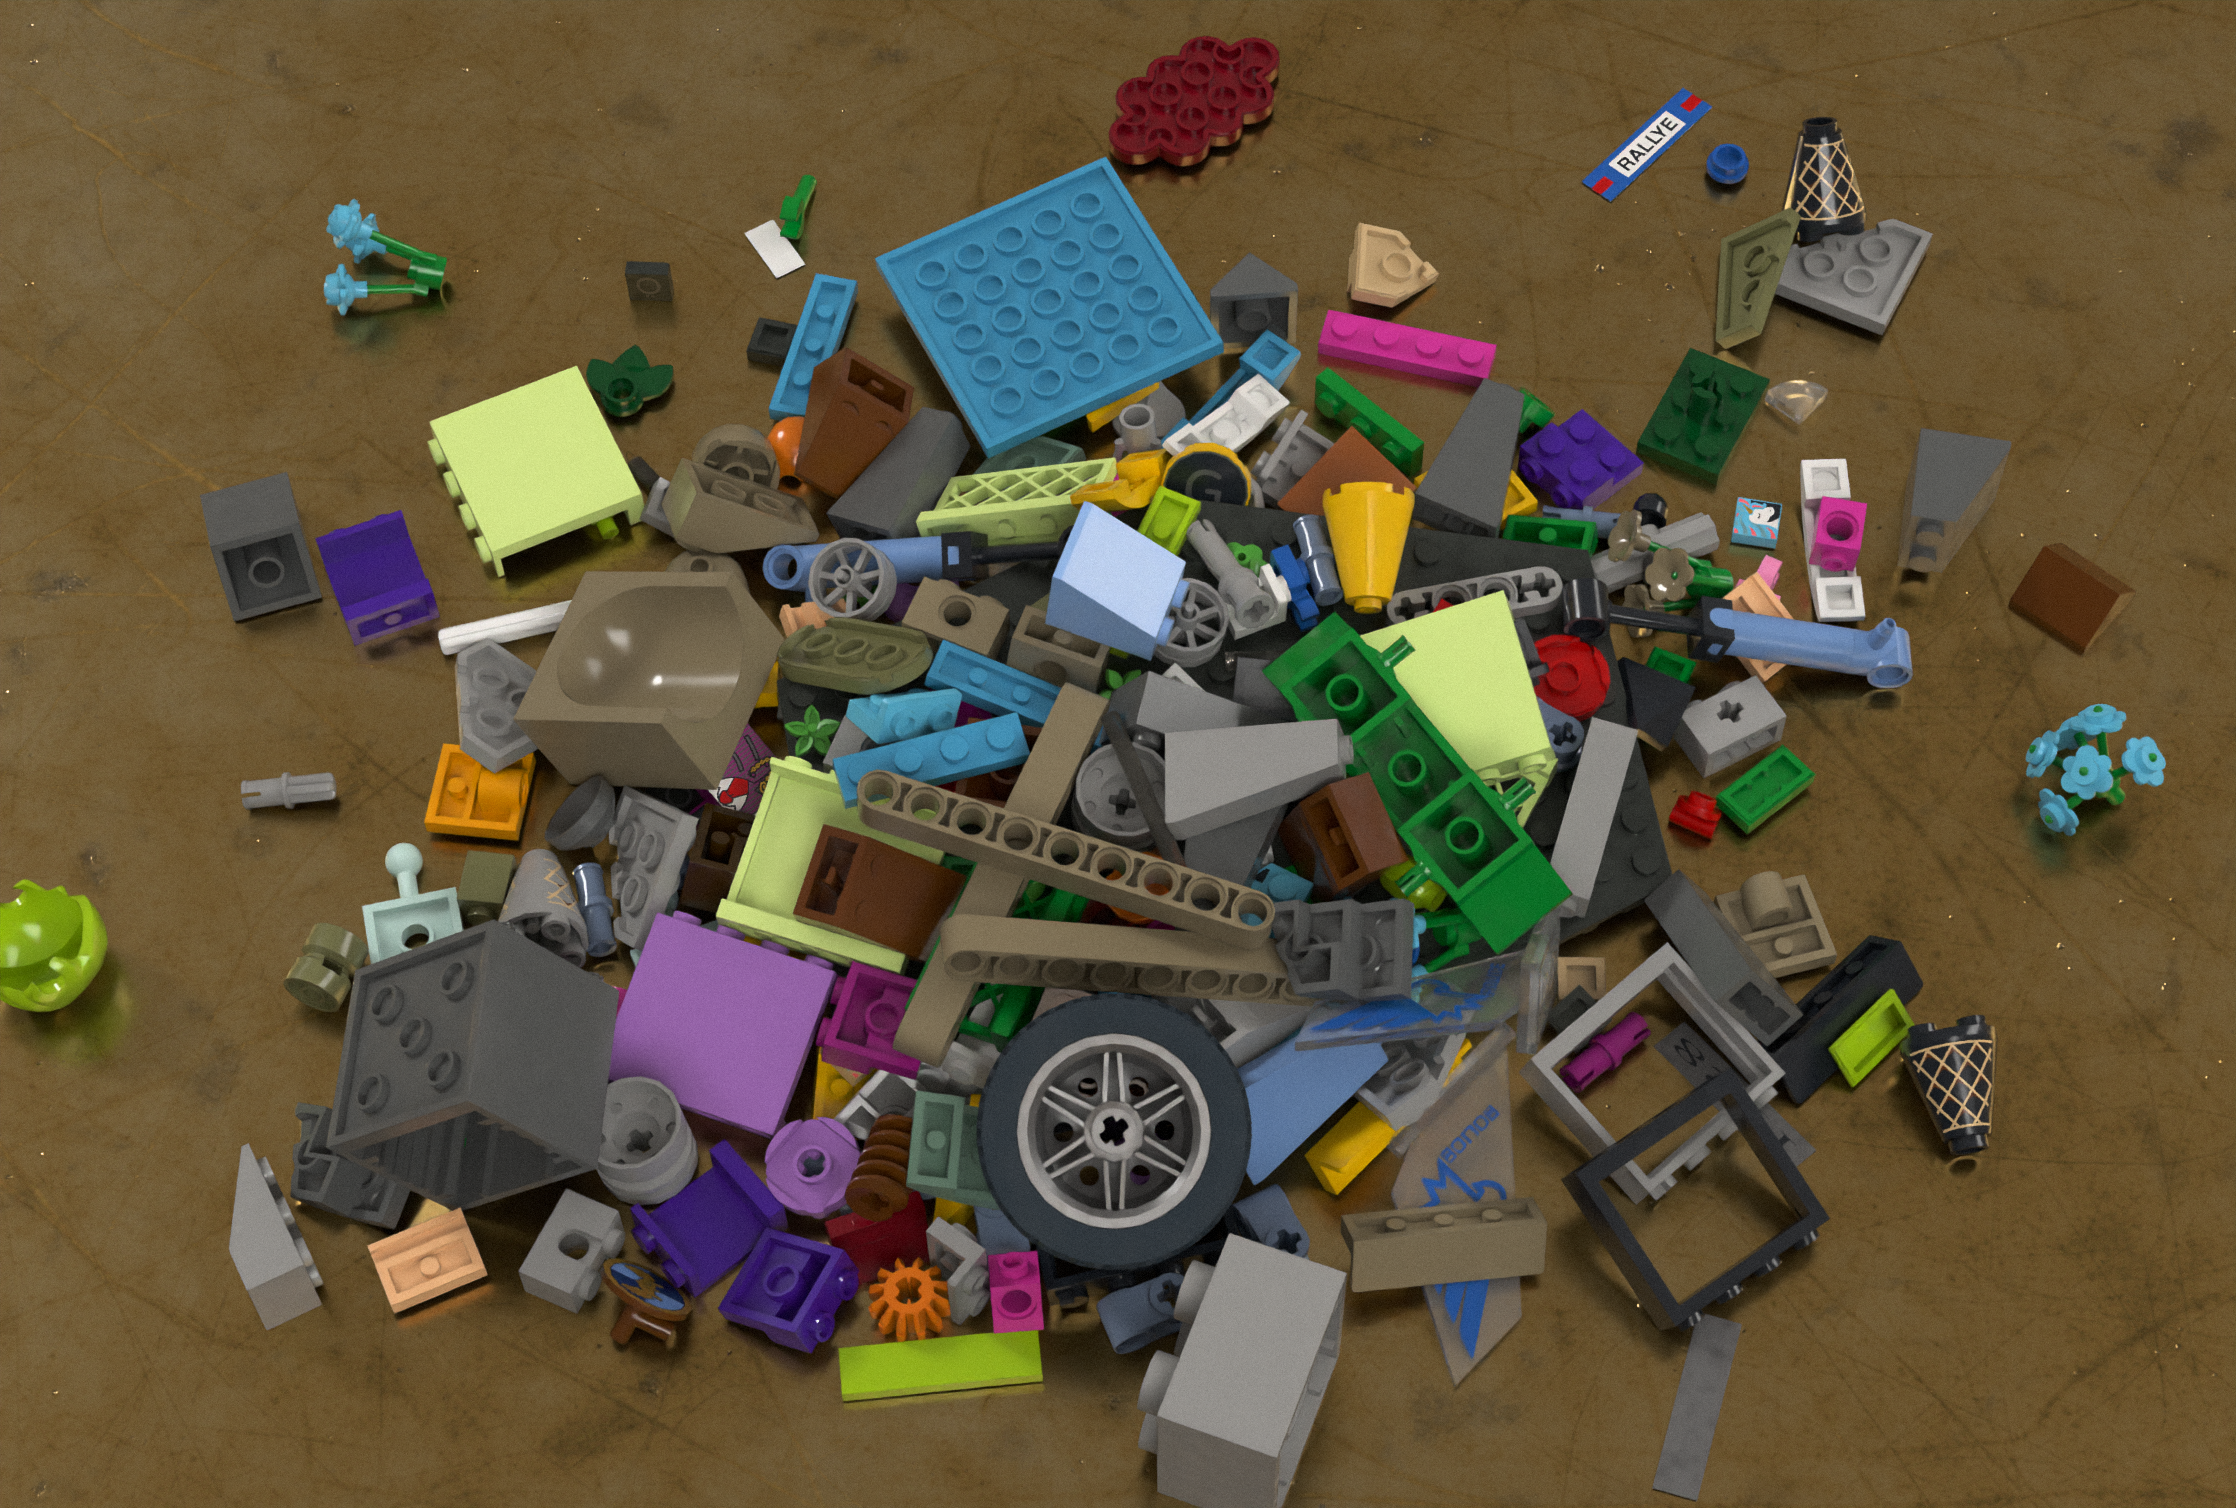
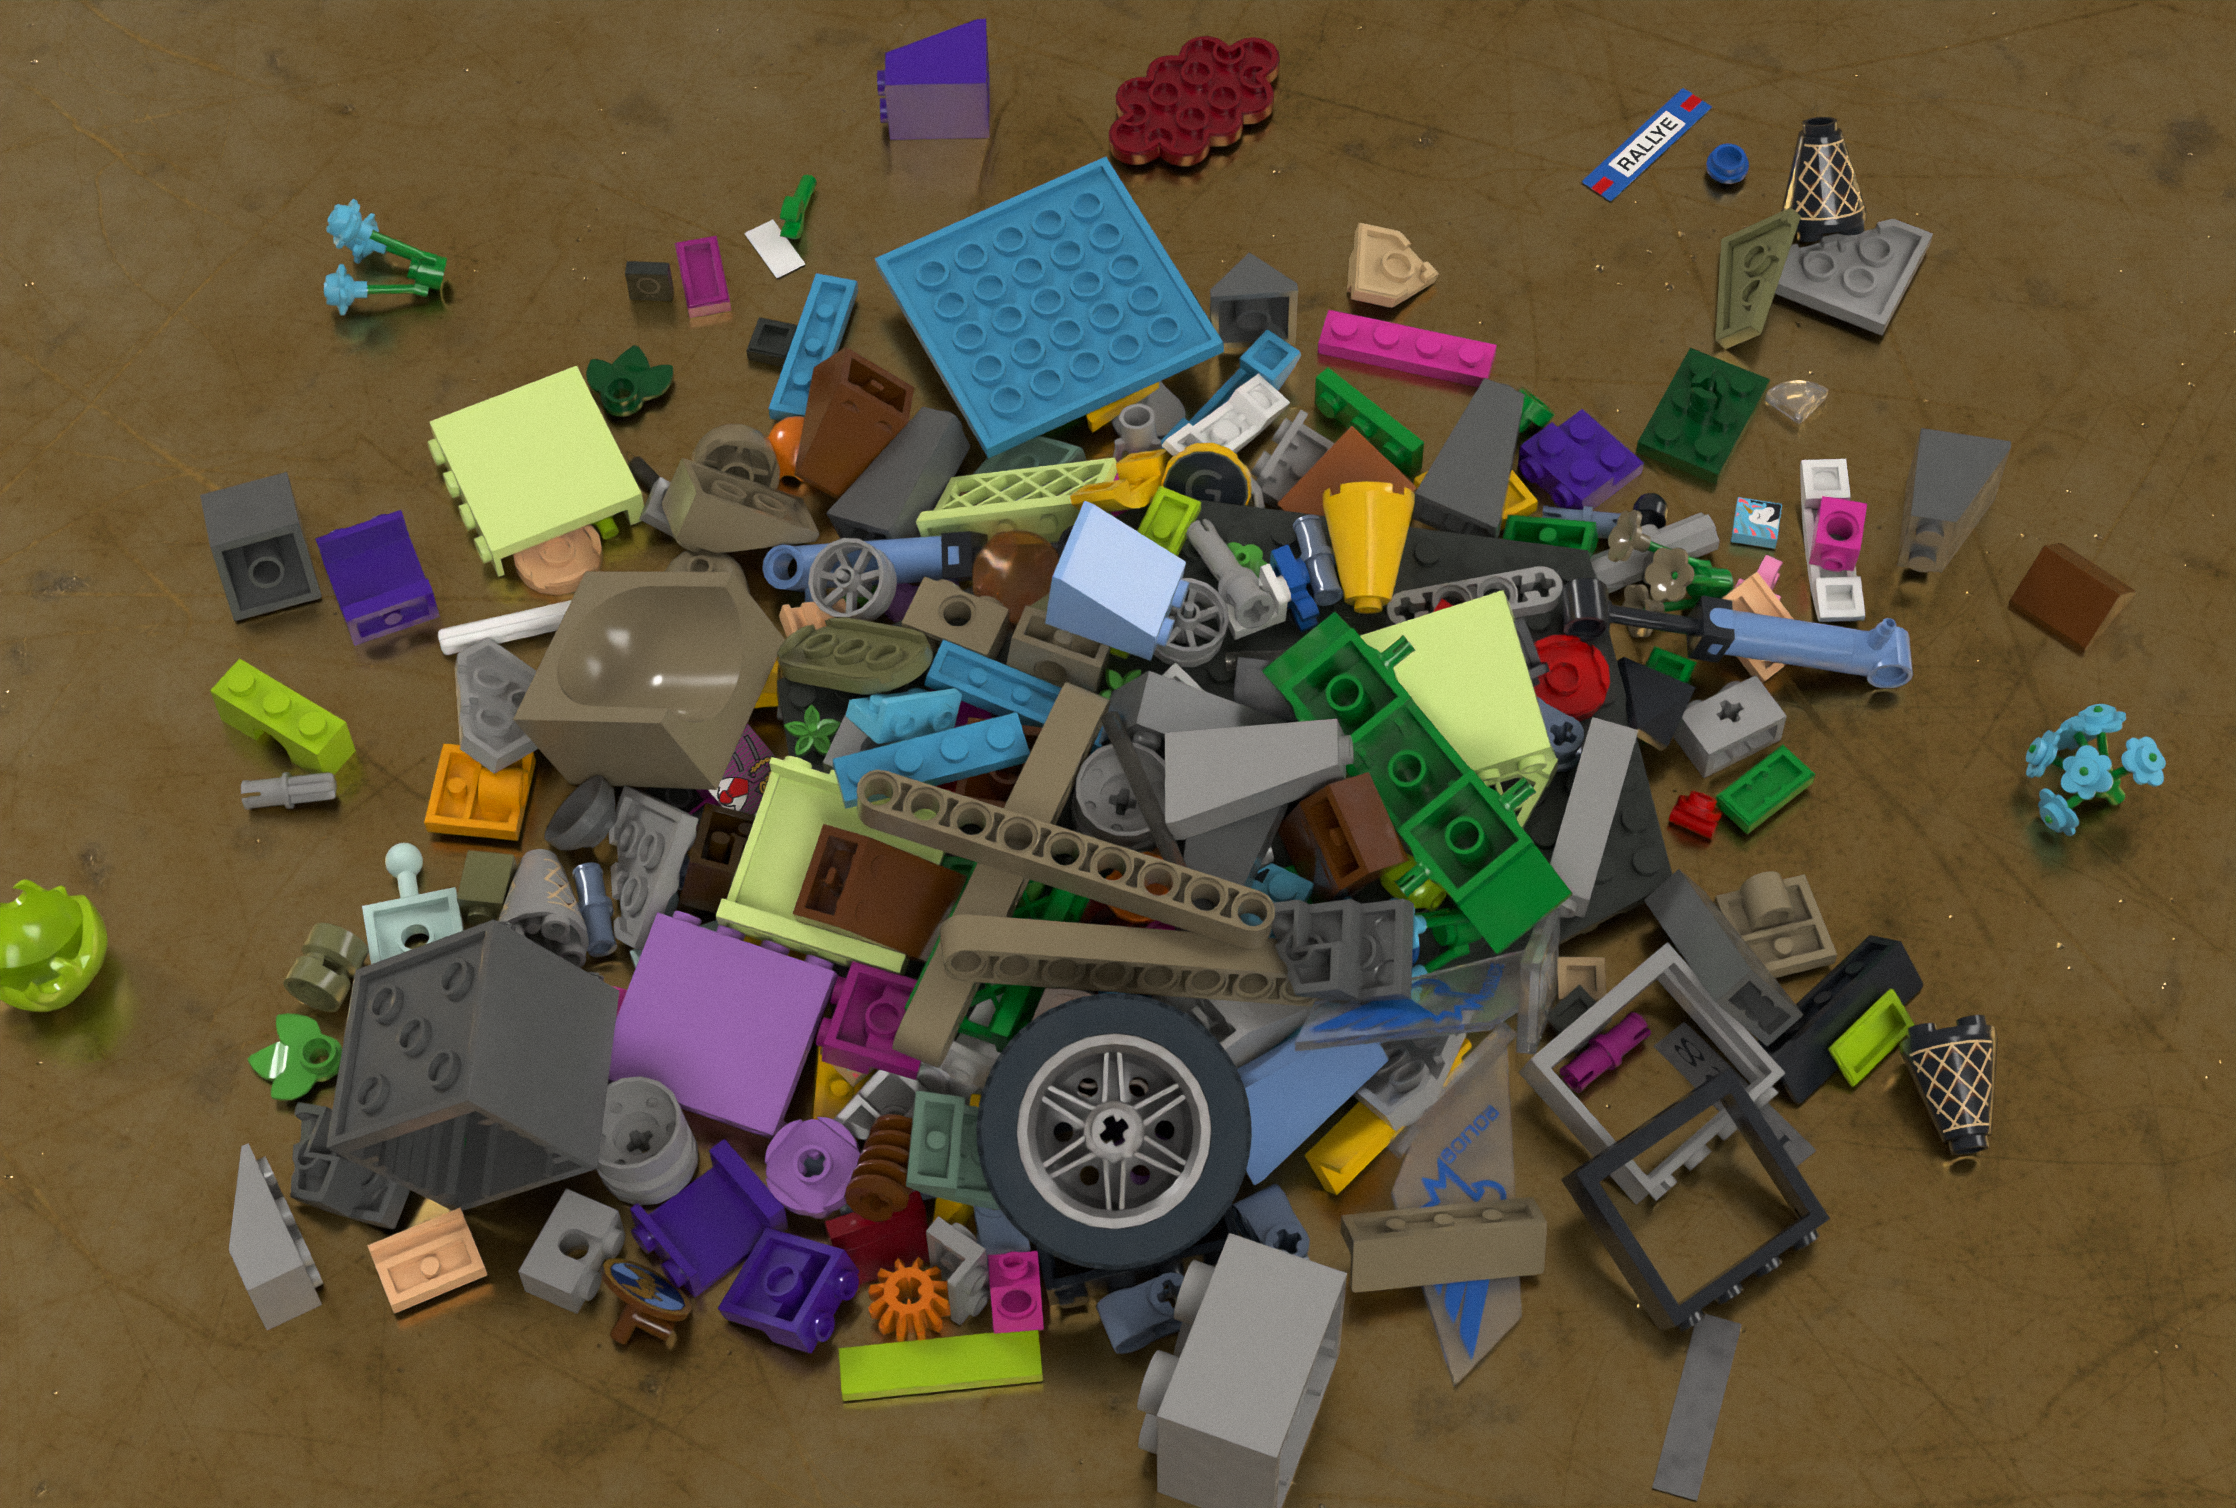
(259, 703): none -> lime arch
(292, 1058): none -> bright green plate
(560, 562): none -> light nougat tile
(703, 276): none -> magenta tile
(938, 86): none -> dark purple slope
(1015, 570): none -> clear orange dish

